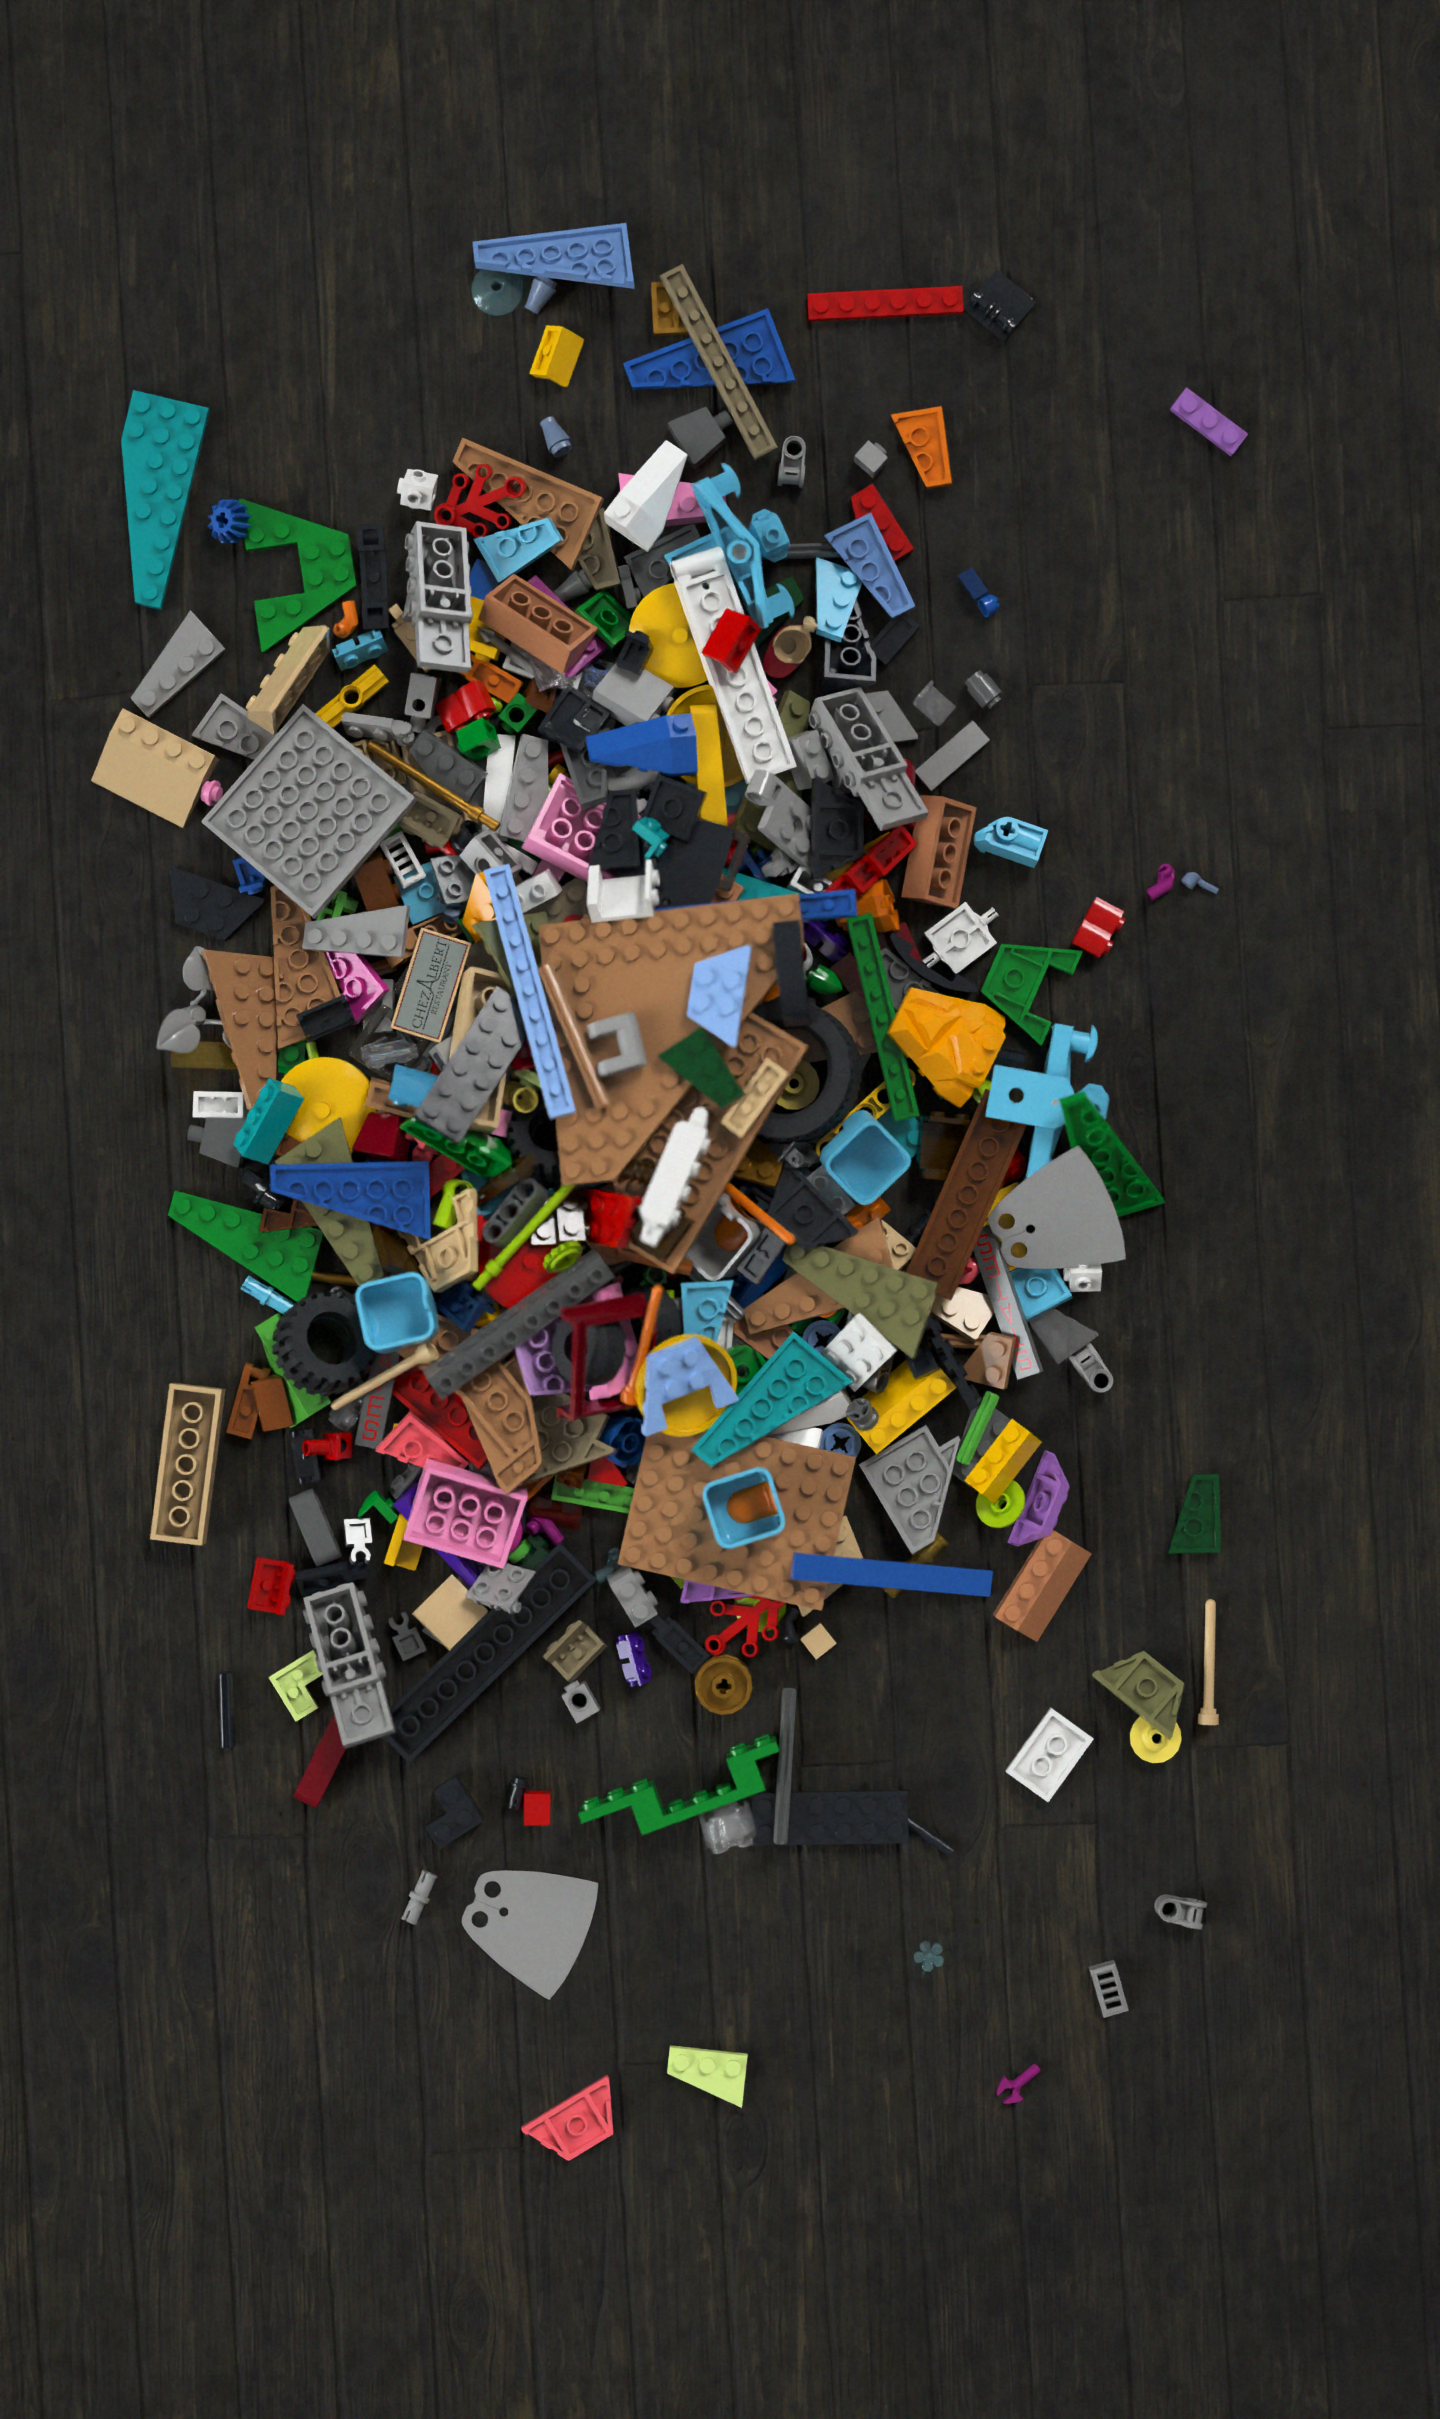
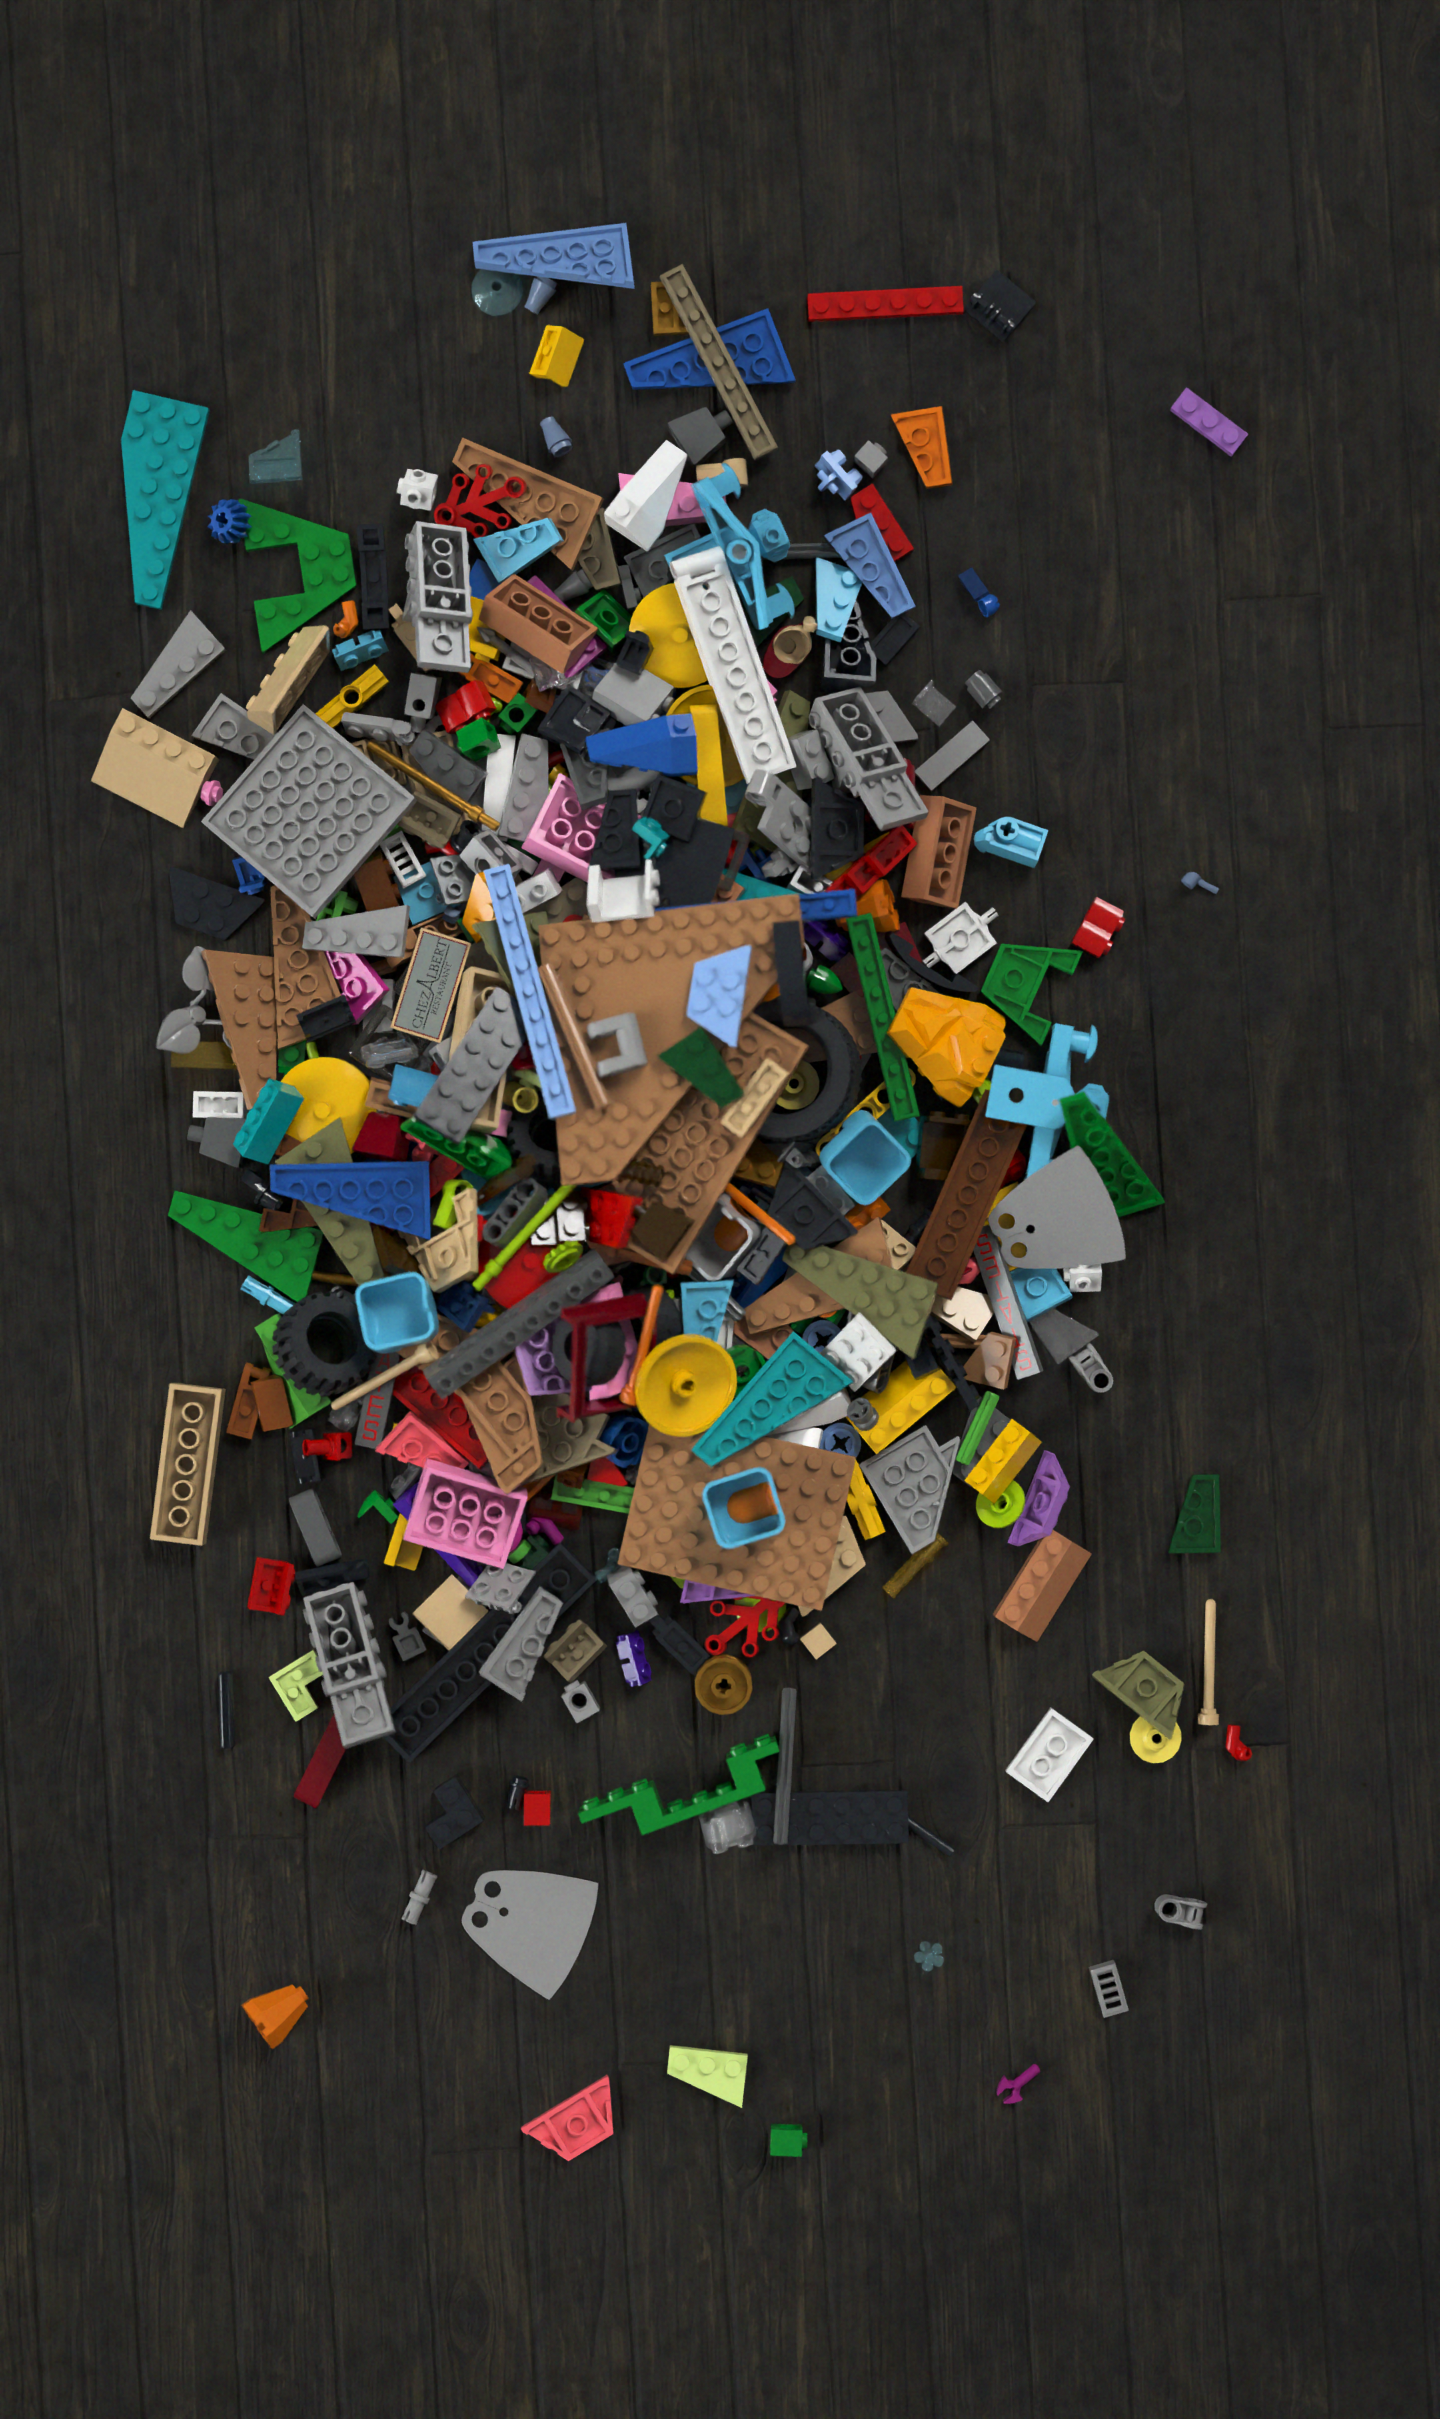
(276, 2012): none -> orange cone
(278, 461): none -> clear light blue wing
(358, 1535): plate -> none
(518, 1651): none -> light grey wing
(674, 1175): white hinge -> none
(678, 1372): light blue wing -> none
(712, 470): none -> tan piece
(731, 639): red panel -> none
(787, 2140): none -> green brick
(792, 467): light grey piece -> none
(835, 477): none -> light blue hips
(863, 1505): none -> yellow piece
(891, 1574): blue tile -> none
(1164, 882): magenta arm -> none
(1235, 1746): none -> red arm

